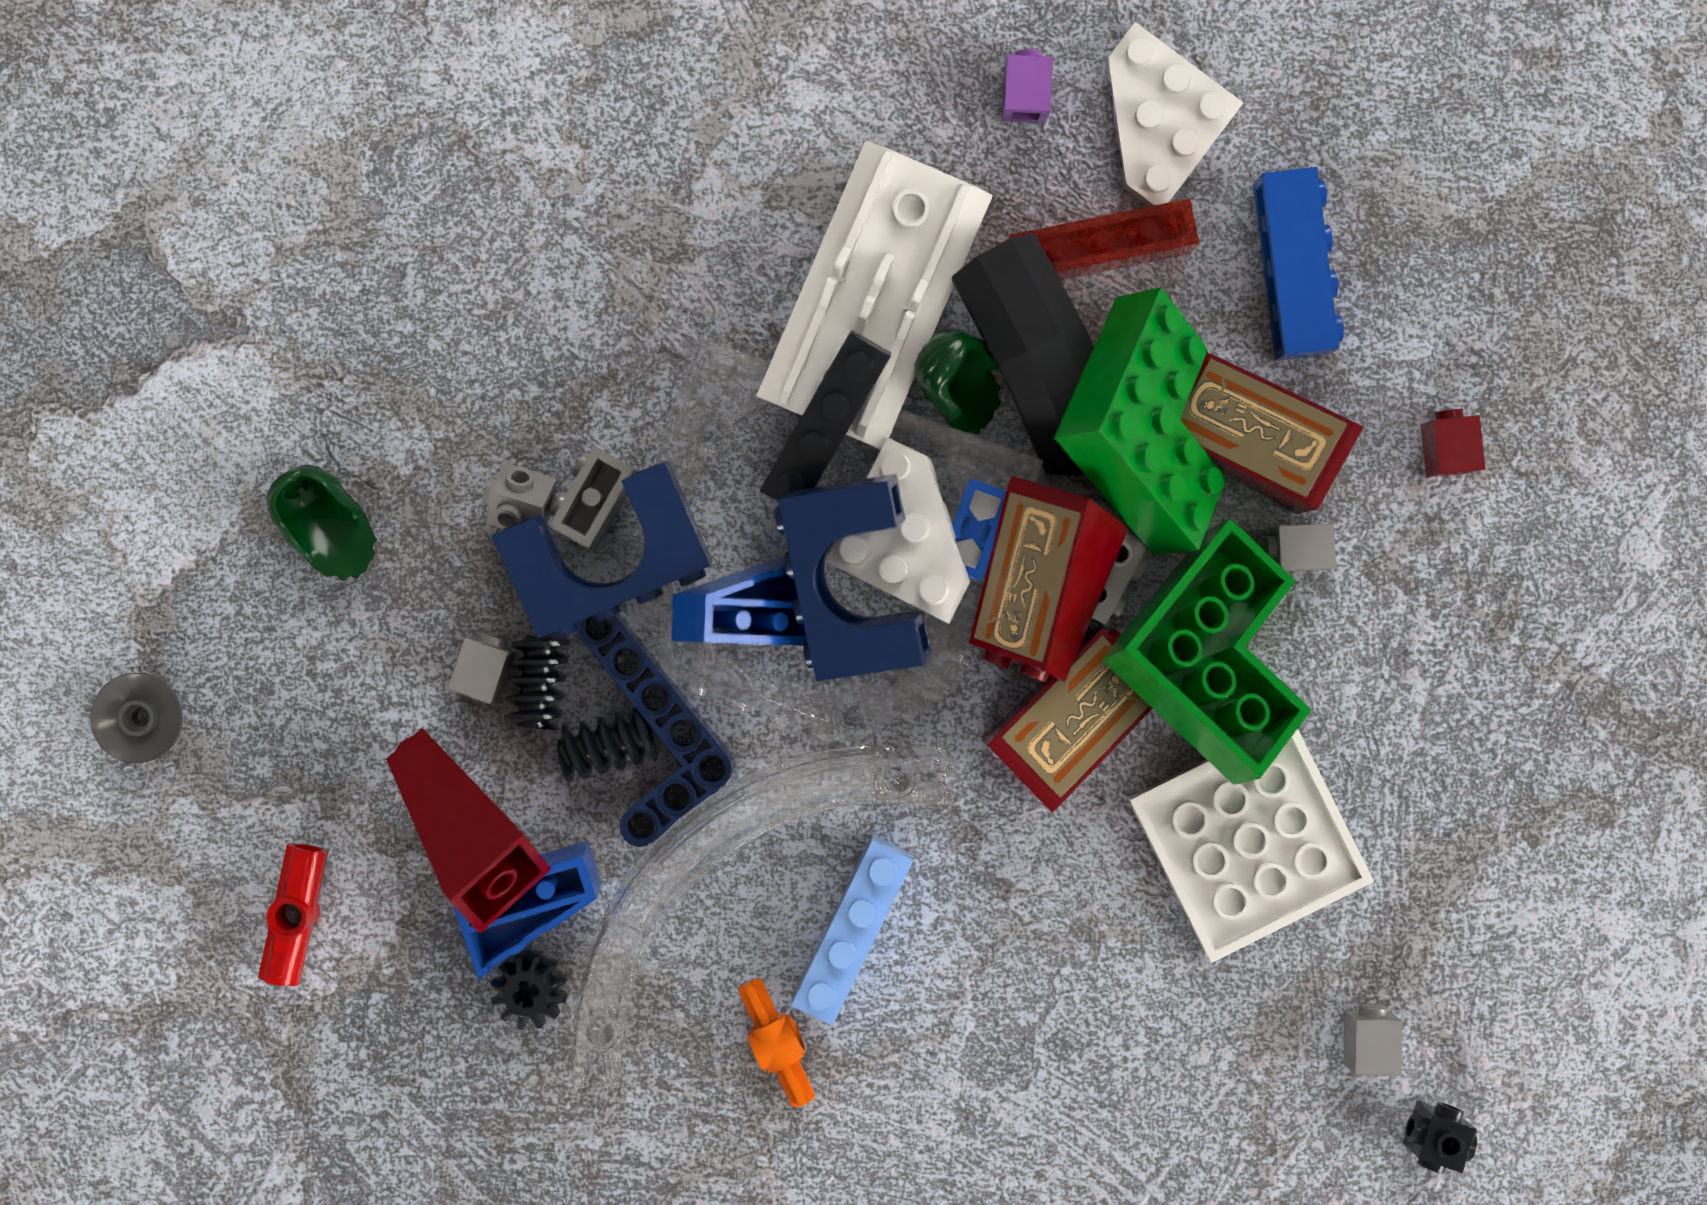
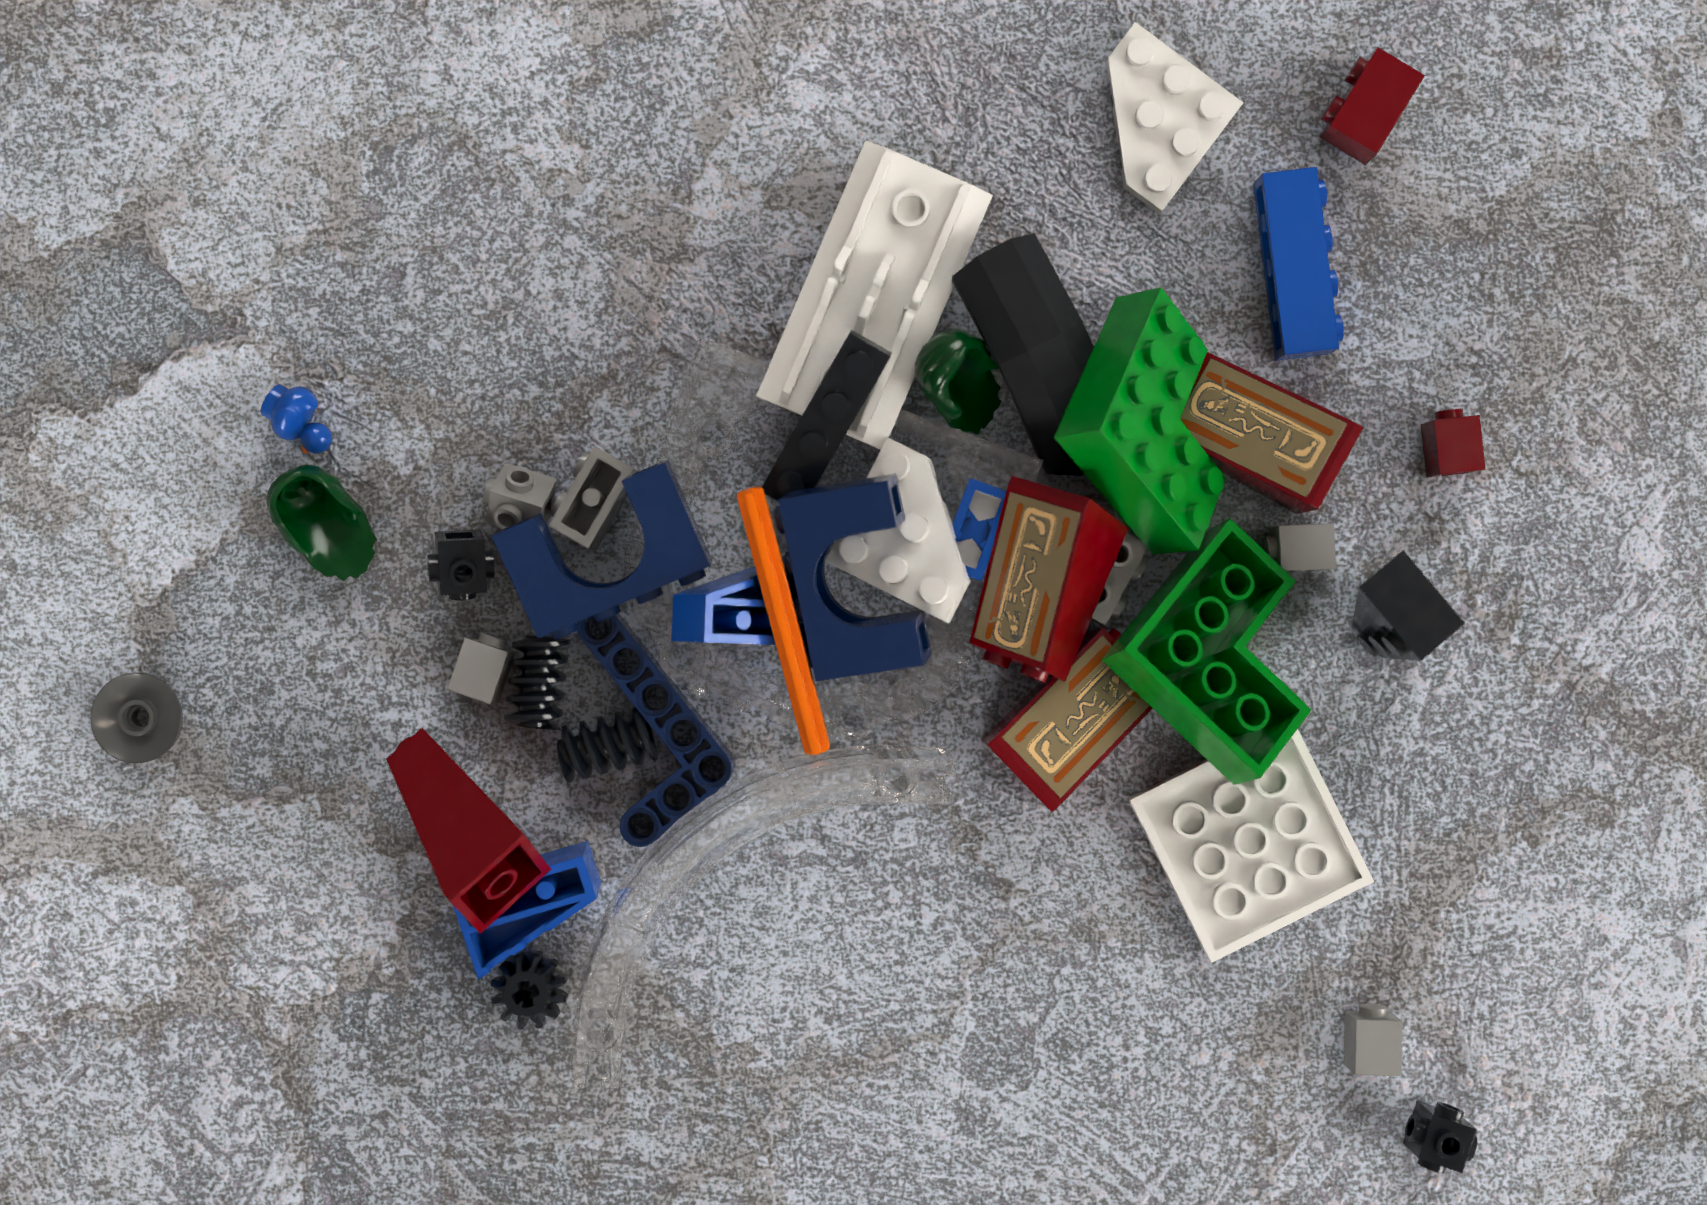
(285, 941): red piece -> none
(291, 417): none -> blue animal
(458, 549): none -> black brick
(776, 1042): orange axle -> none
(783, 620): none -> orange axle
(852, 929): light blue brick -> none
(1027, 87): medium lavender brick -> none
(1119, 239): clear red brick -> none
(1371, 105): none -> dark red brick
(1402, 612): none -> black wedge

